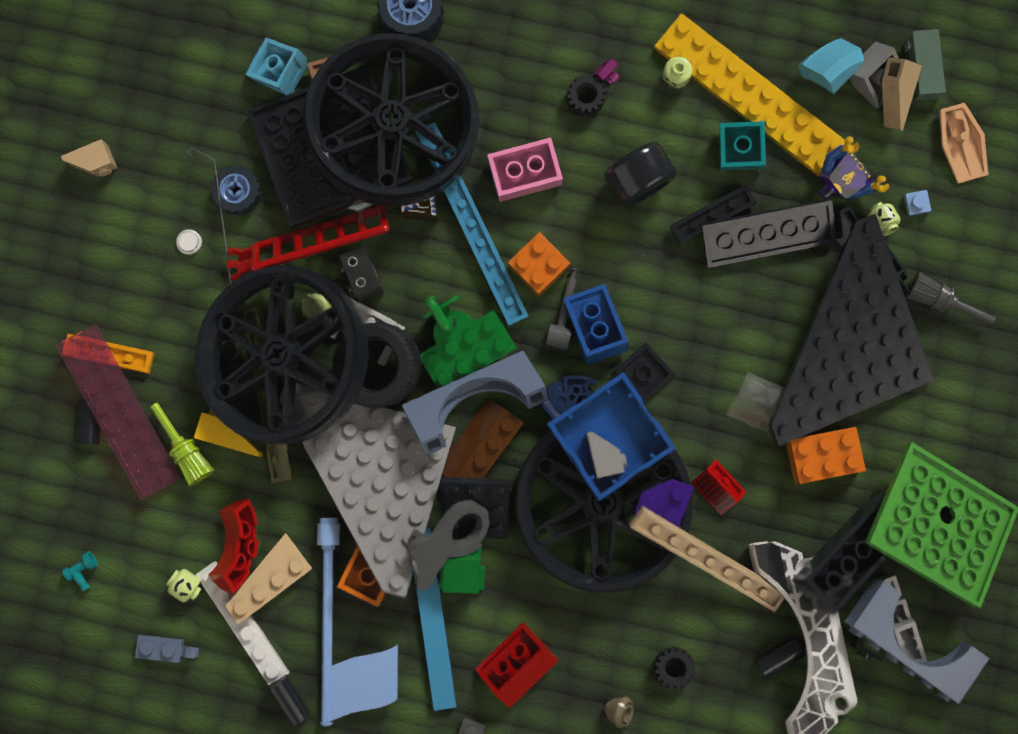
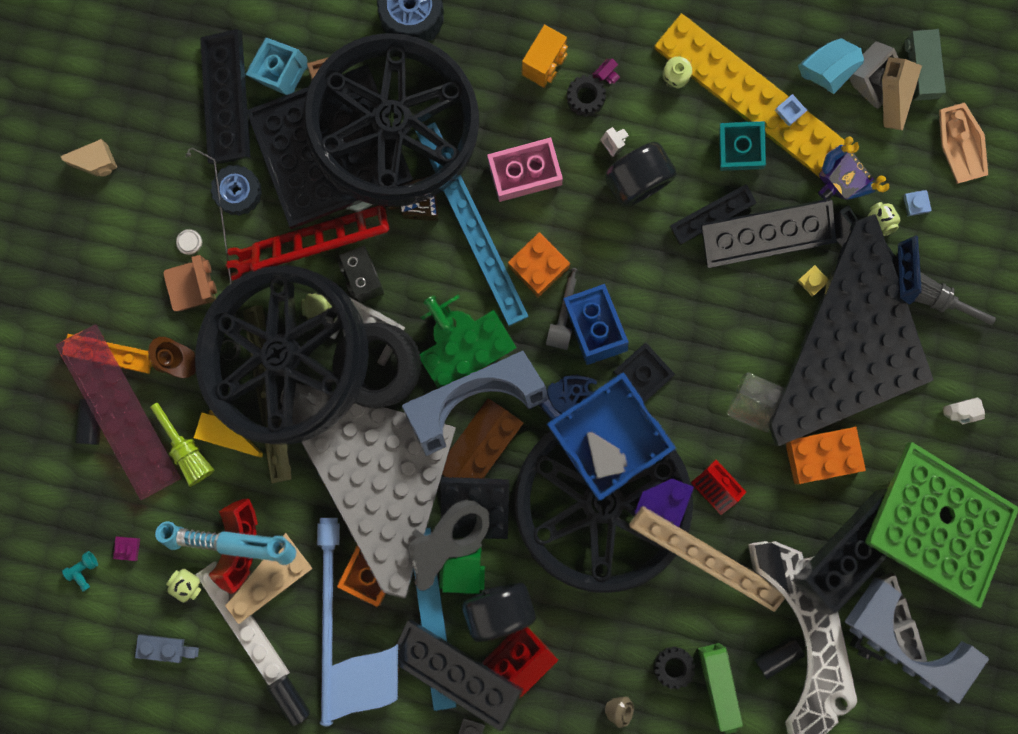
(126, 548): none -> magenta tile
(171, 357): none -> reddish brown piece
(190, 284): none -> nougat bracket
(225, 97): none -> black plate
(228, 543): none -> medium azure piece
(457, 675): none -> black plate
(499, 612): none -> black wheel
(544, 56): none -> light orange brick
(614, 140): none -> white tile
(720, 687): none -> bright green slope
(790, 110): none -> light blue plate
(813, 281): none -> light yellow plate
(909, 269): none -> dark blue slope
(965, 411): none -> white rock

